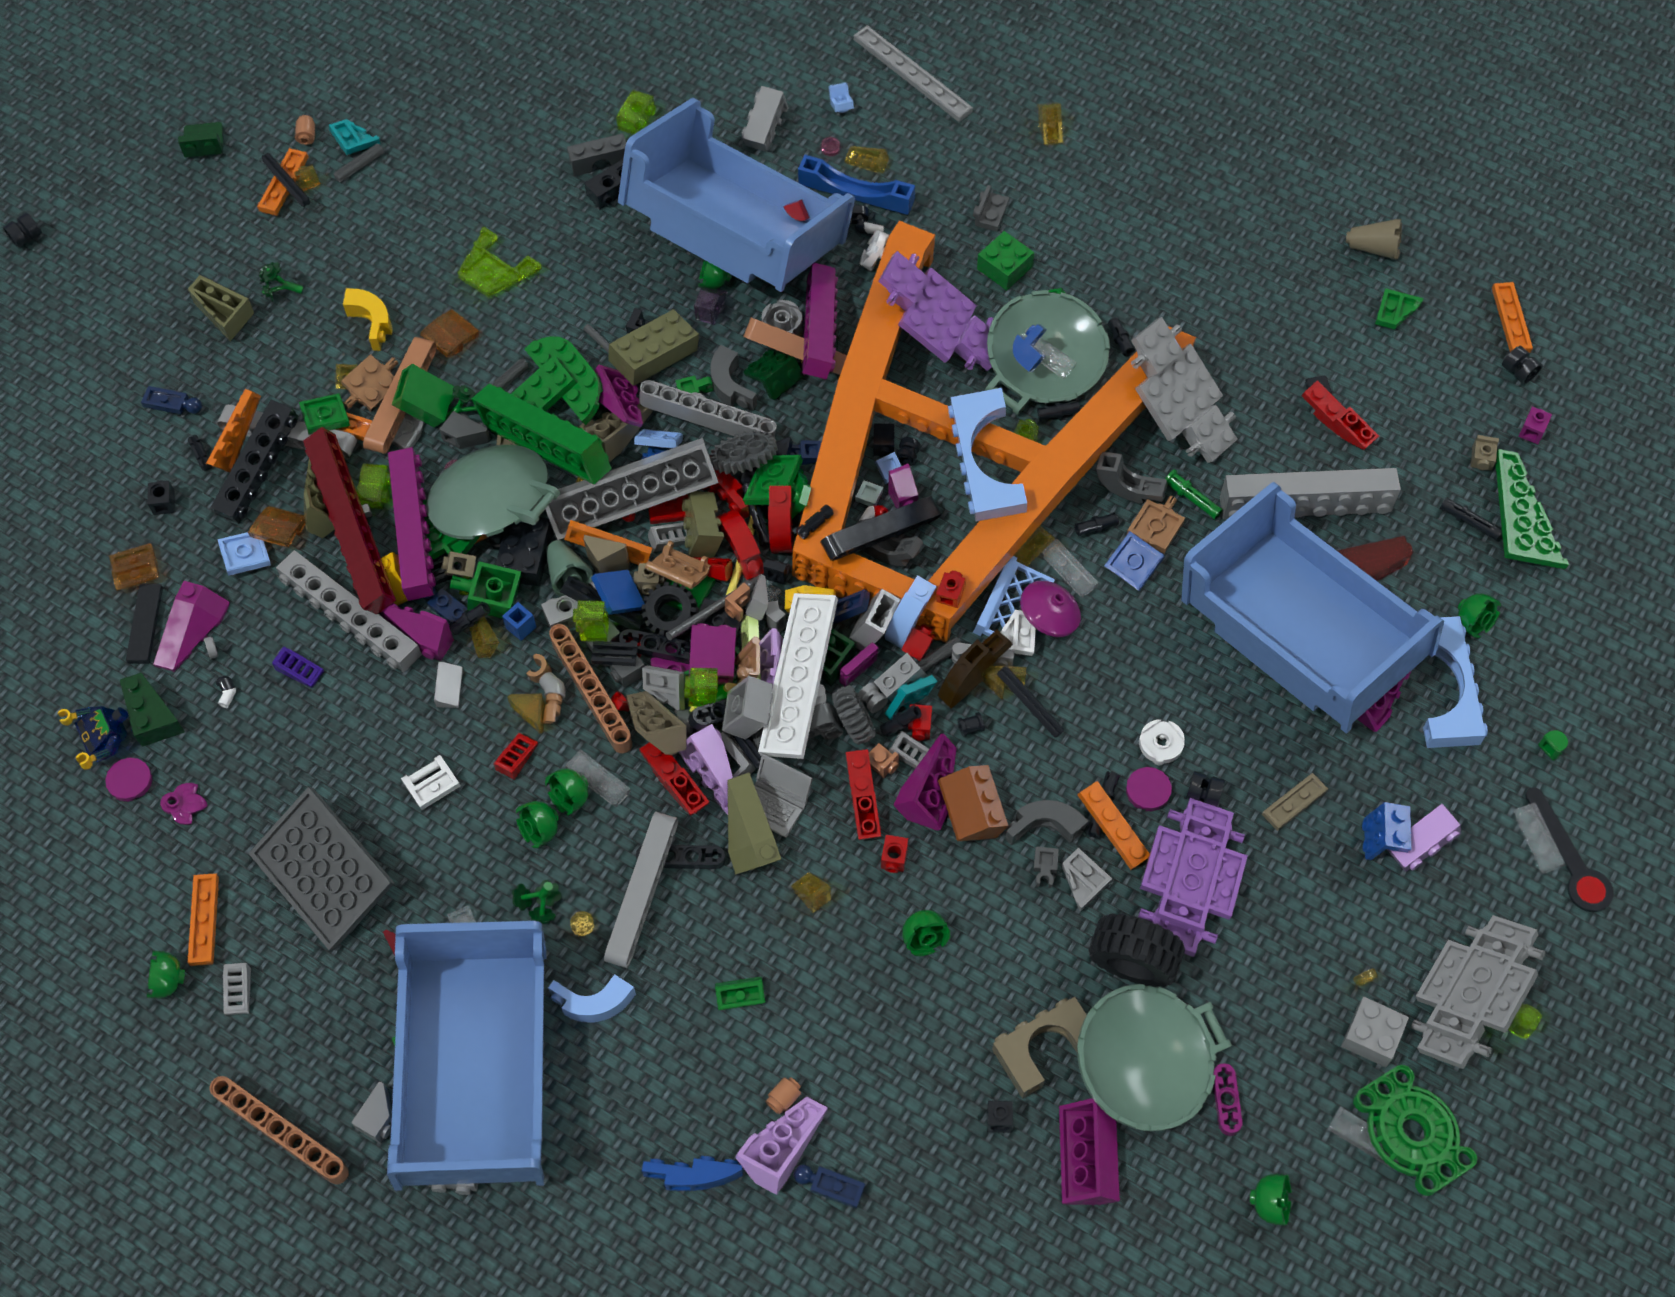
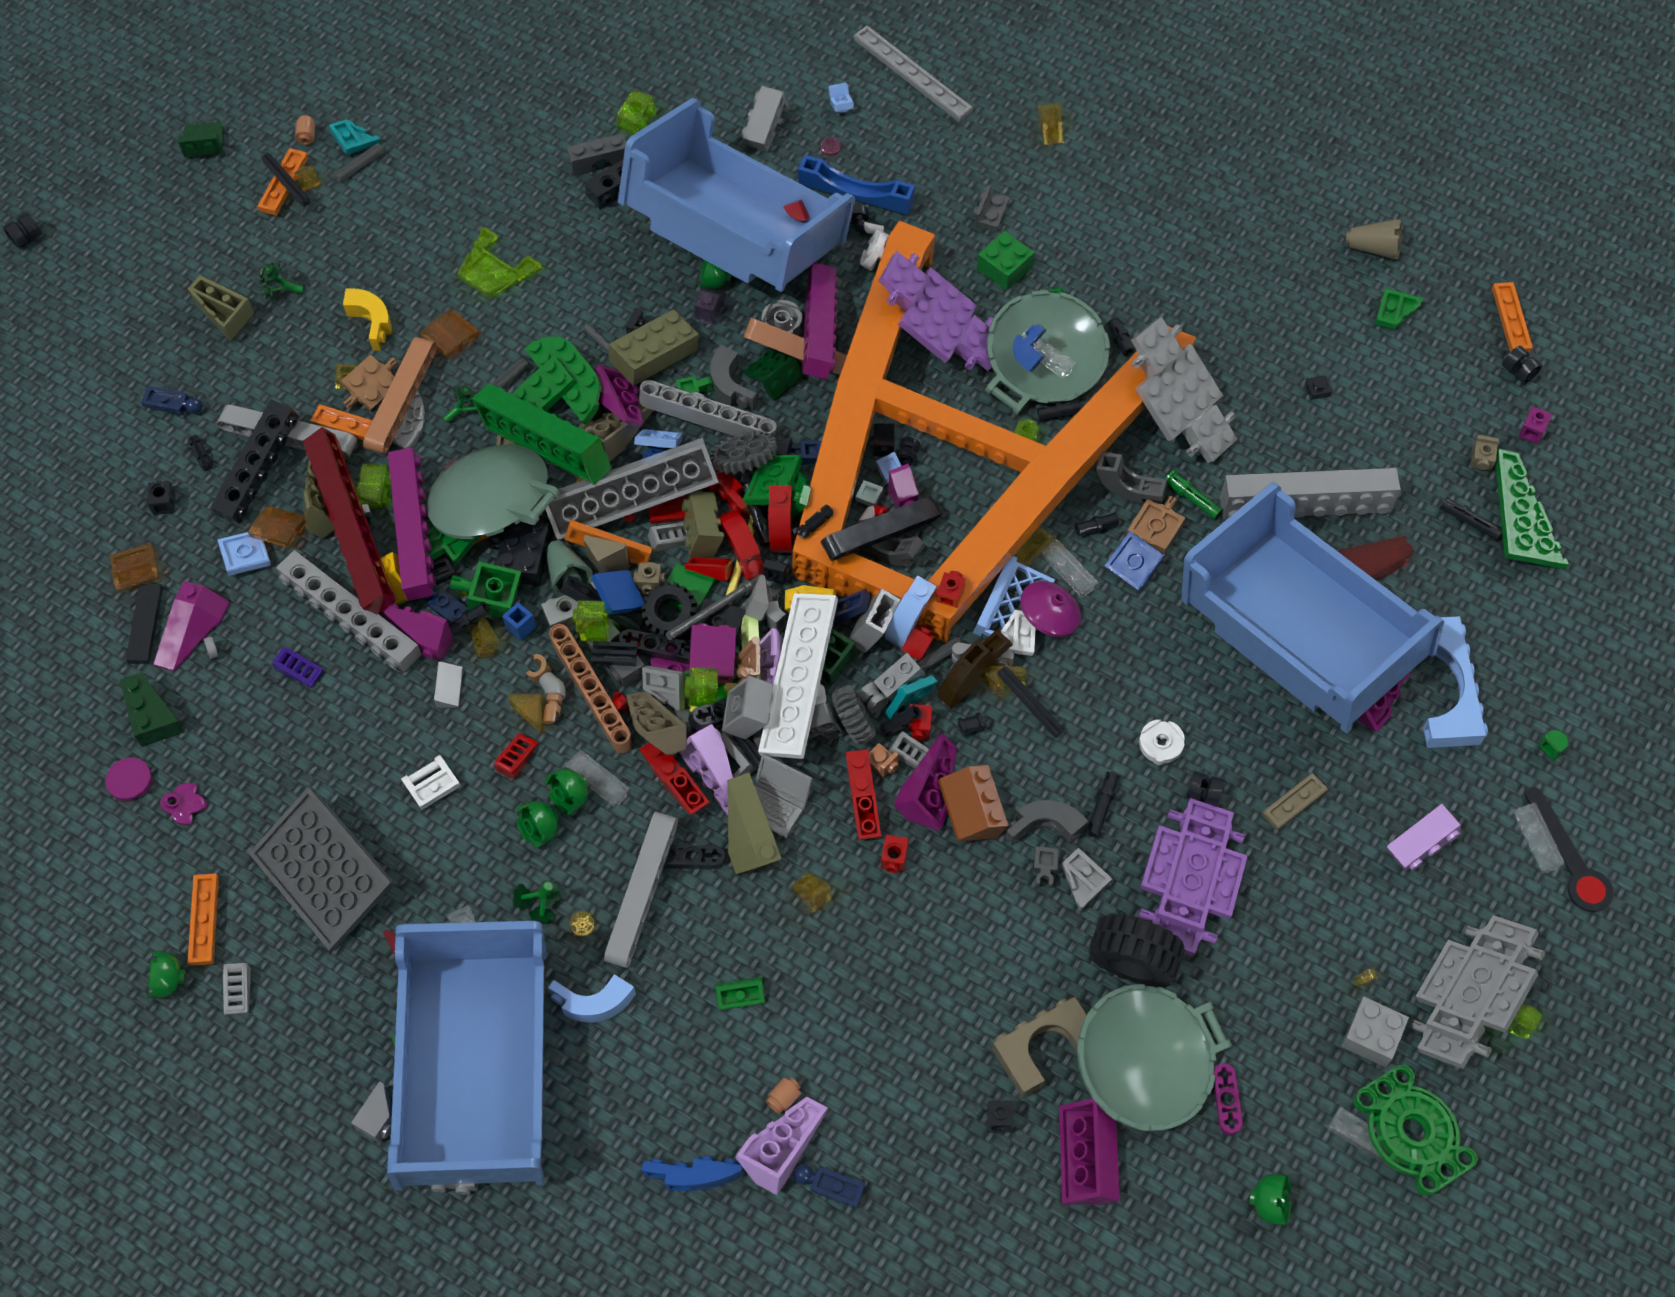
(99, 730): clear blue torso -> none
(228, 689): arm -> none
(233, 436): orange wing -> none
(286, 1137): nougat beam -> none
(324, 412): green tile -> none
(423, 395): green brick -> none
(463, 432): dark grey slope -> none
(467, 564): dark tan brick -> none
(679, 566): medium nougat piece -> none
(737, 600): nougat bracket -> none
(858, 664): magenta plate -> none
(877, 164): clear yellow slope -> none
(924, 932): green cylinder -> none
(988, 496): light blue arch -> none
(1114, 825): orange plate -> none
(1148, 789): magenta tile -> none
(1336, 417): red slope -> none
(1387, 829): blue bracket -> none
(1478, 613): green cylinder -> none

